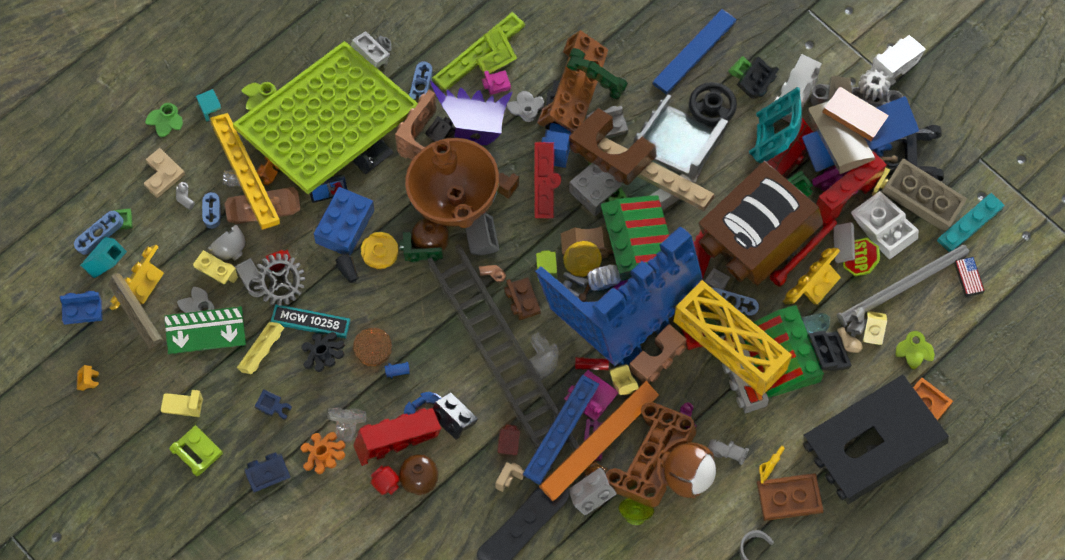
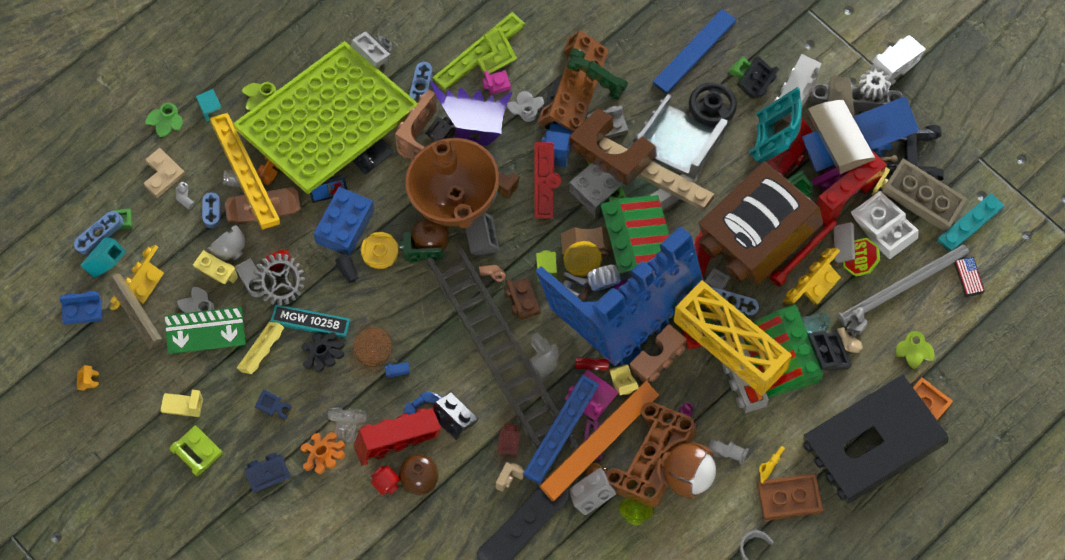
(855, 113): tile -> none
(875, 328): light yellow bracket -> none

